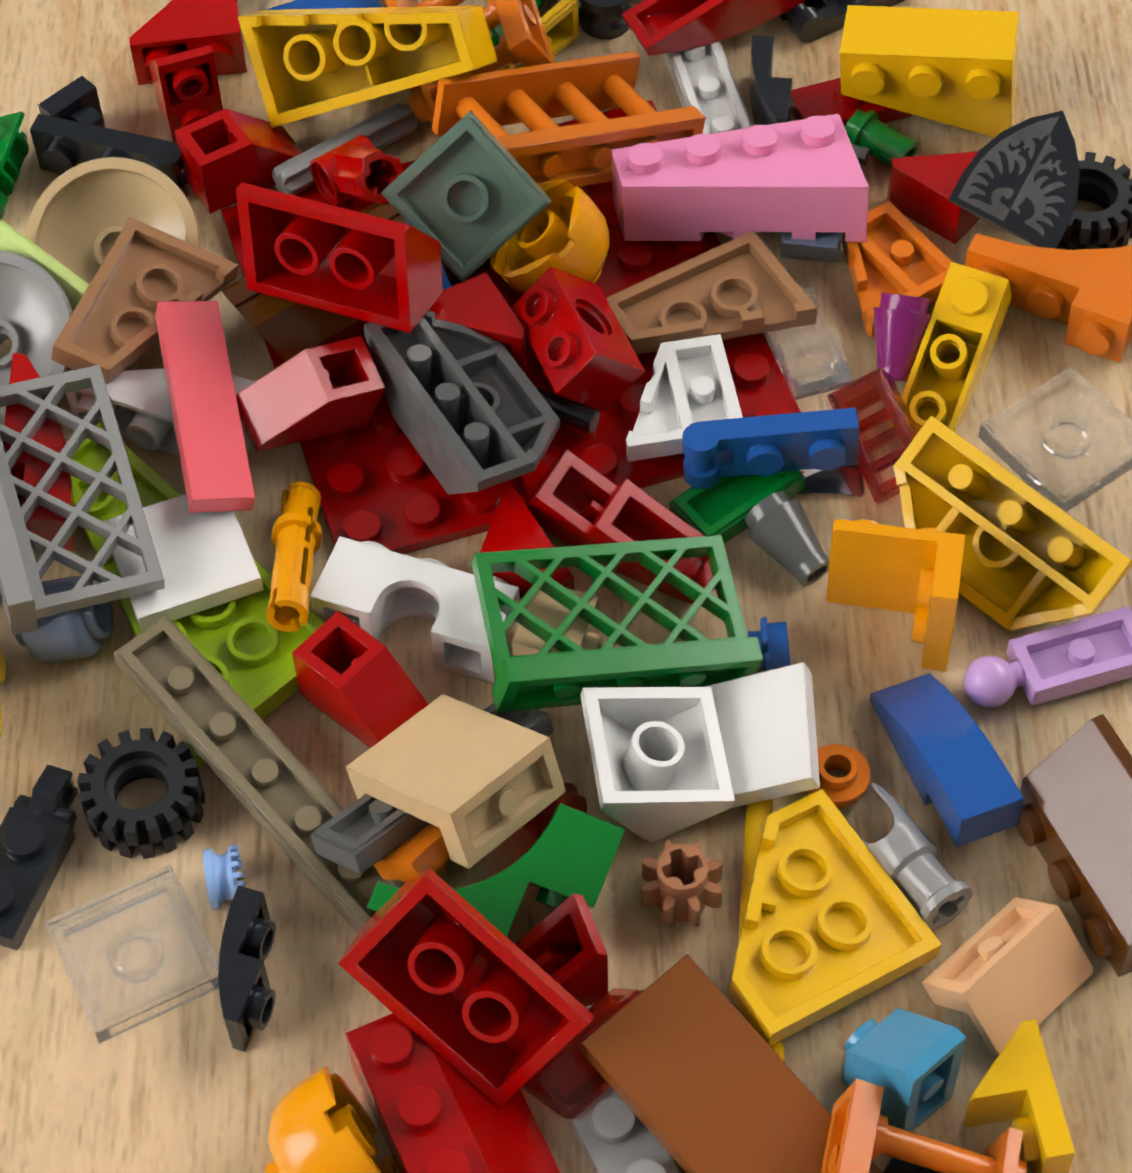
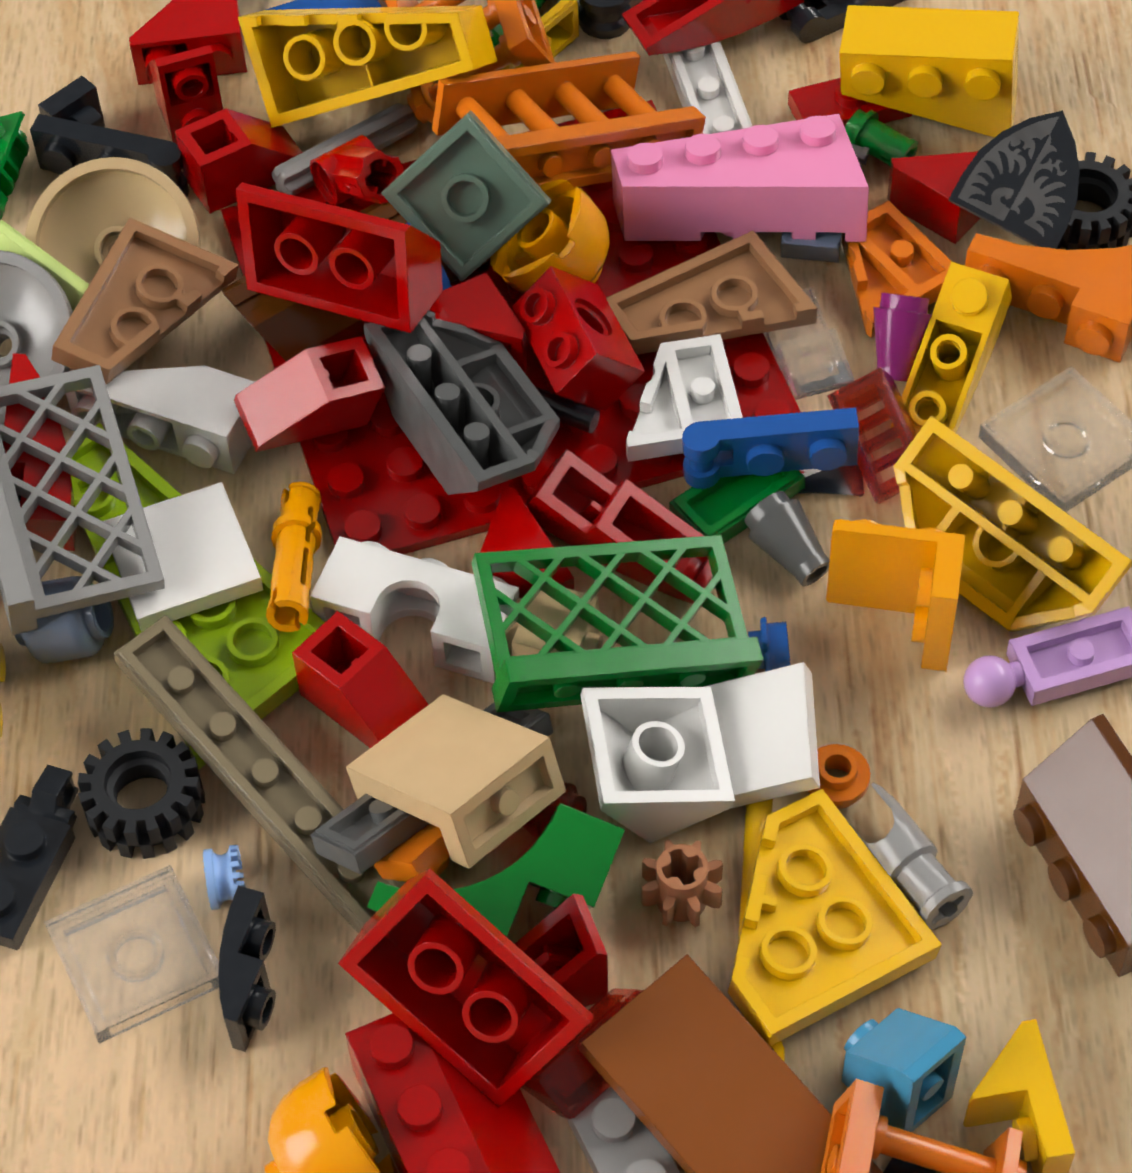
(204, 407): coral tile -> none
(768, 95): black slope -> none
(949, 759): blue slope -> none
(1012, 970): light nougat panel -> none

